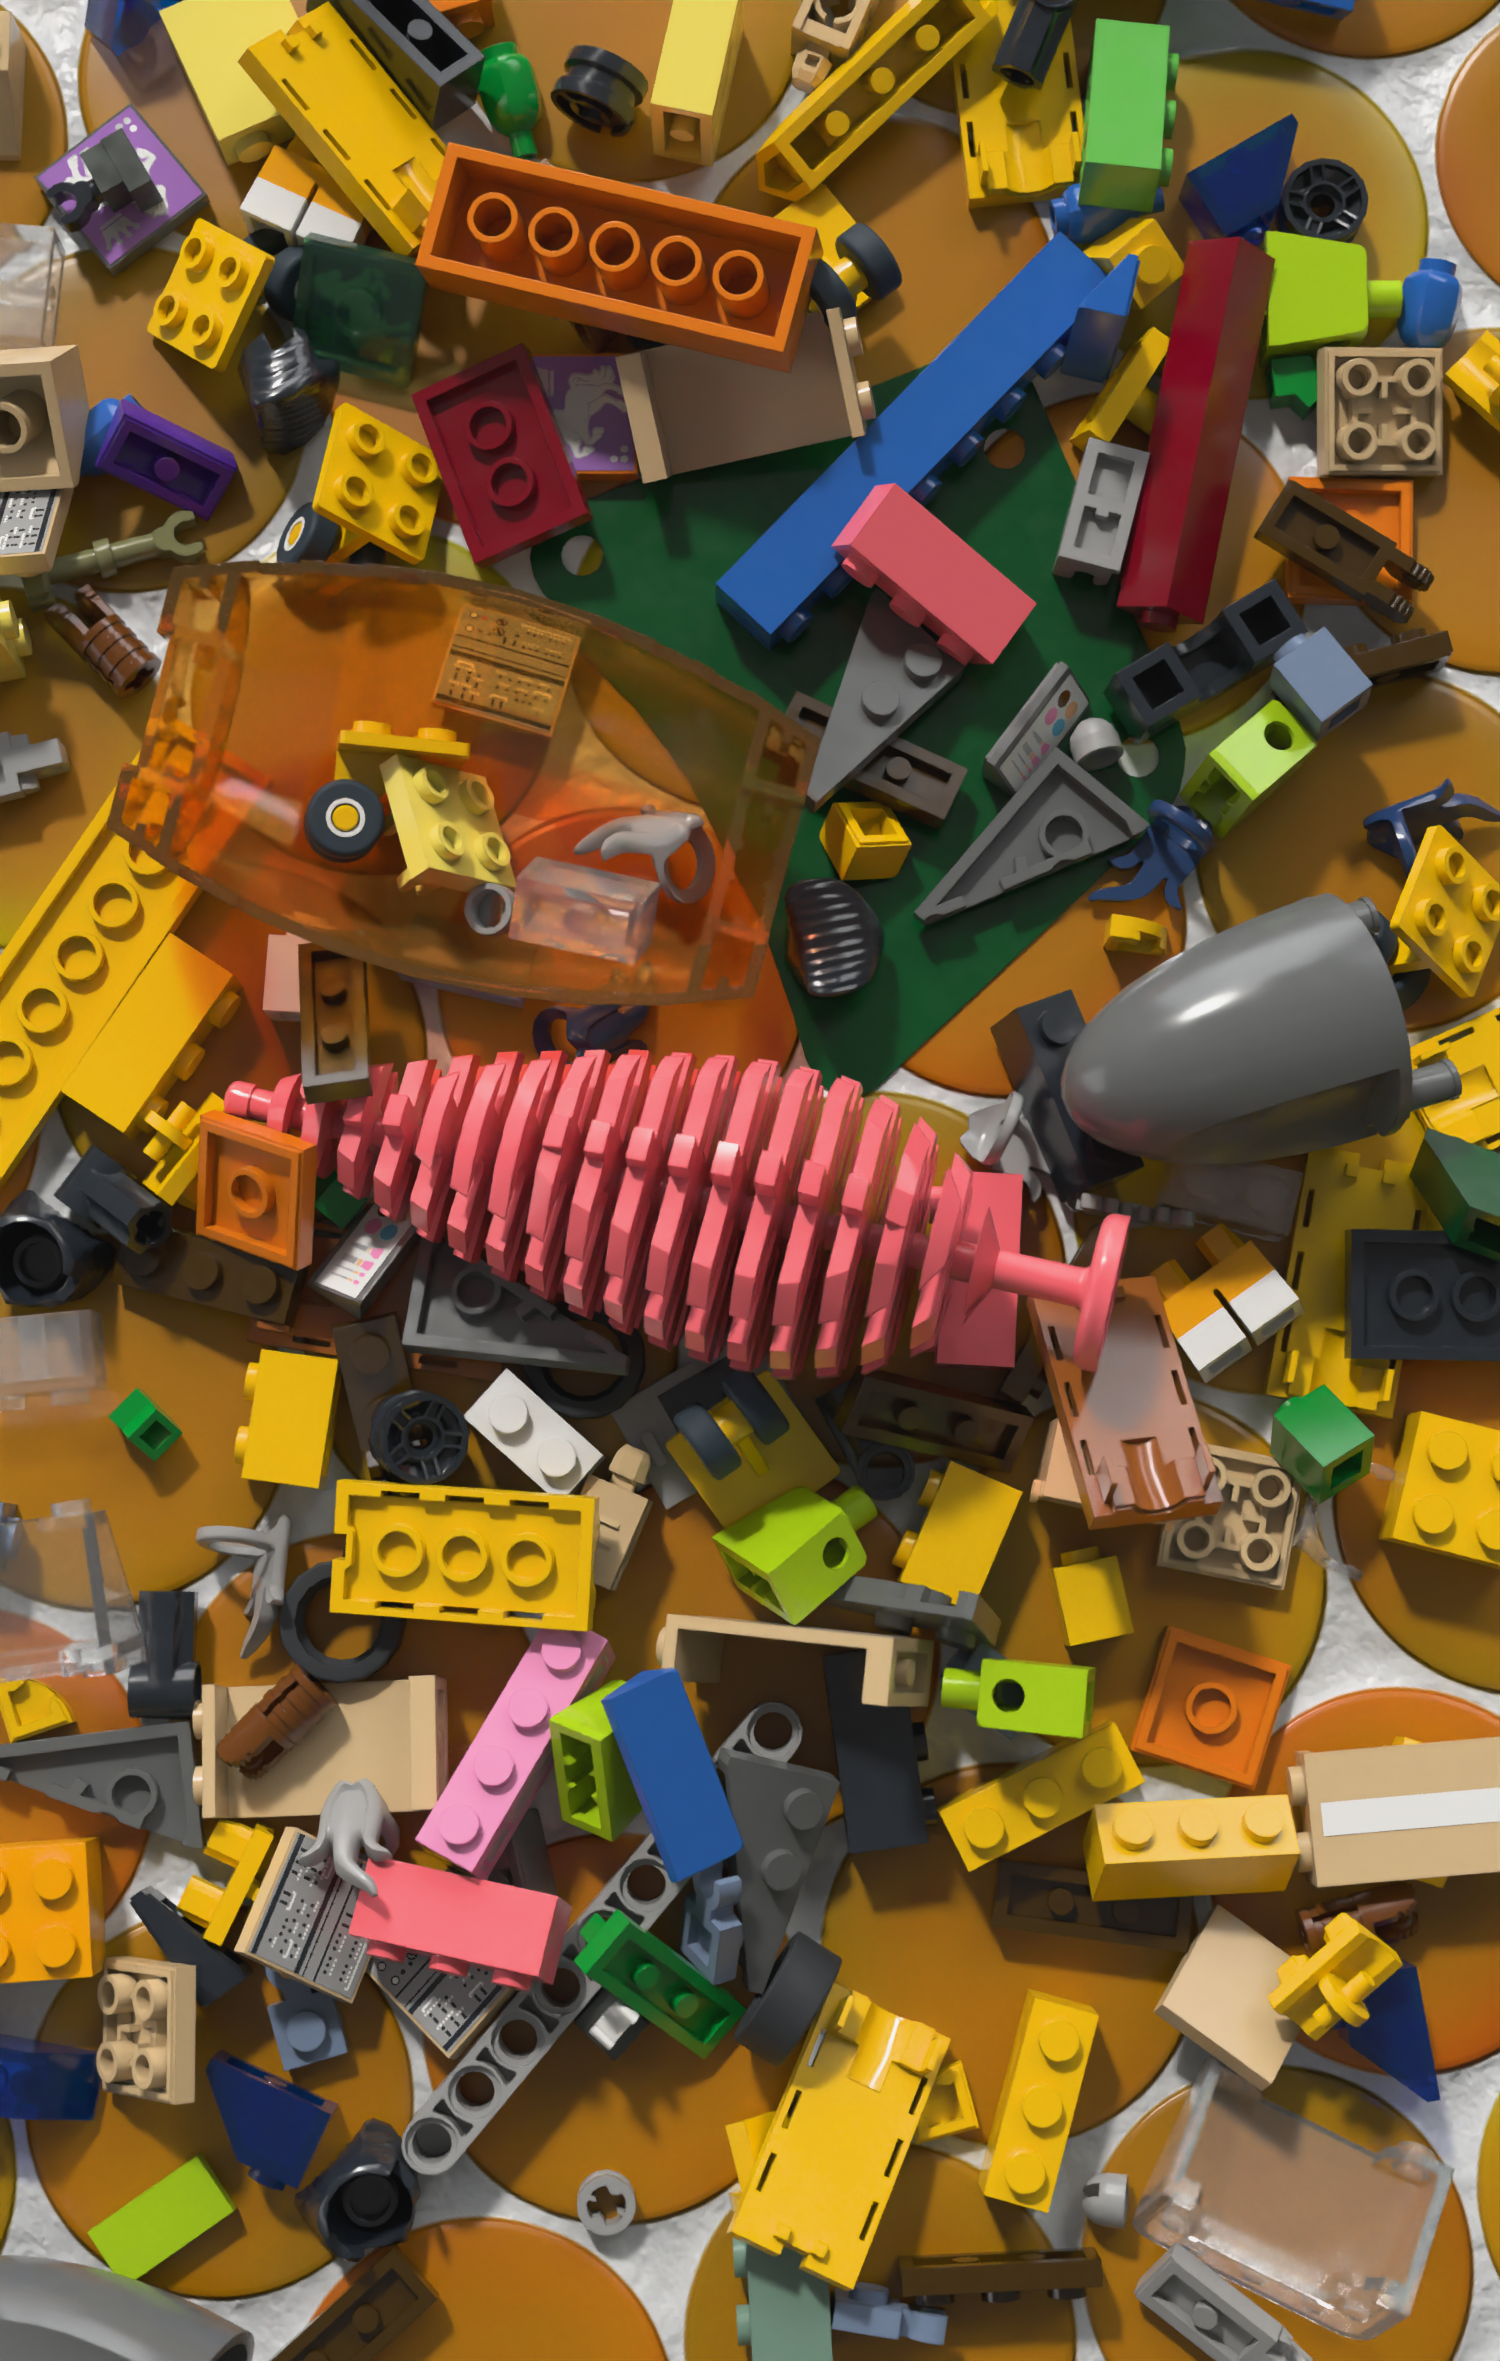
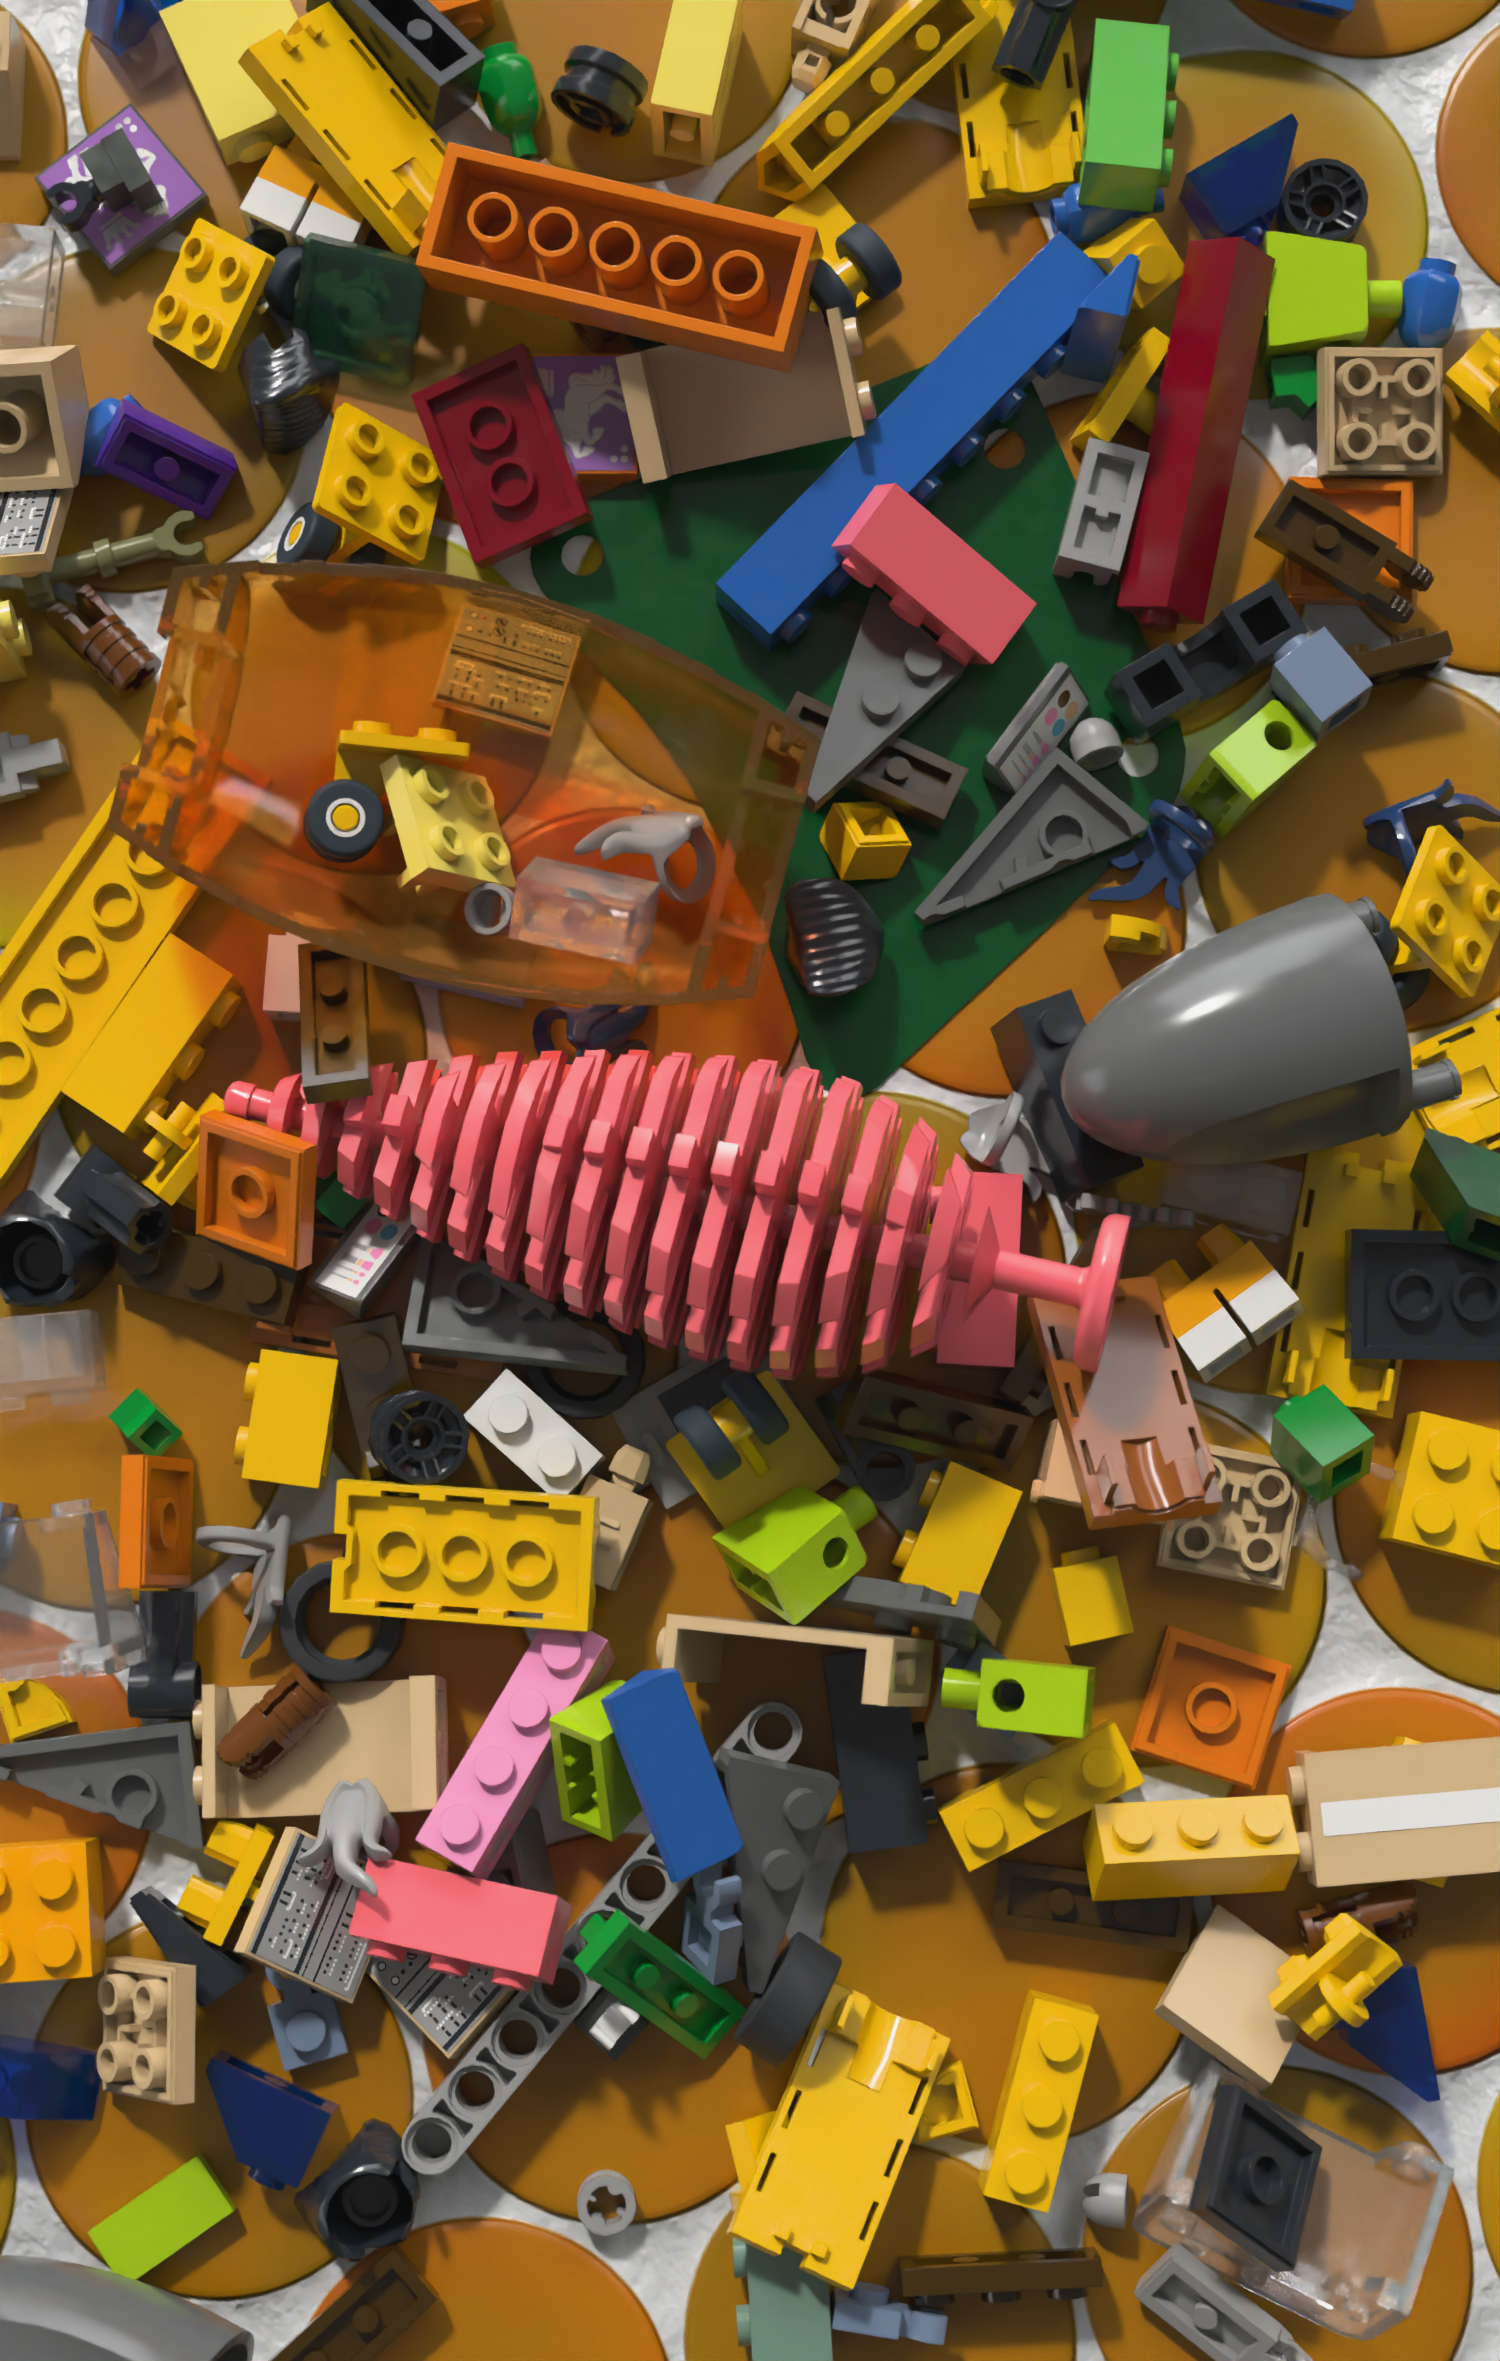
(155, 1522): none -> orange tile
(1255, 2178): none -> black tile

